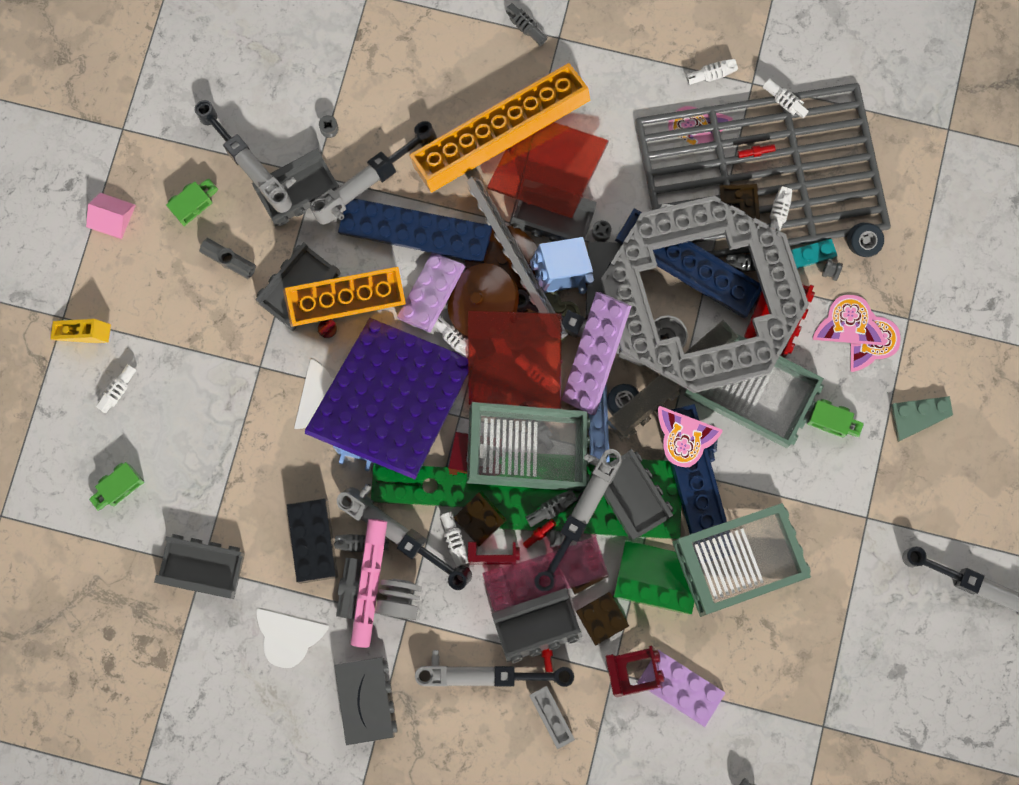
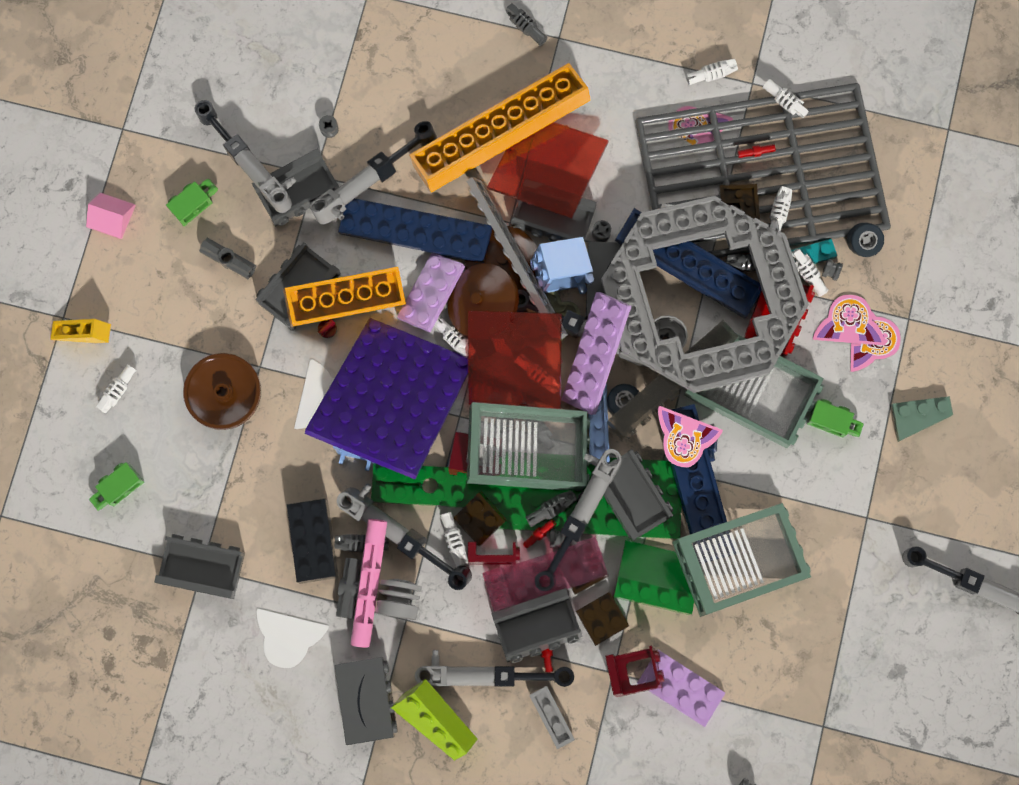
(222, 391): none -> reddish brown dish
(435, 719): none -> lime wedge
(809, 272): none -> white hinge

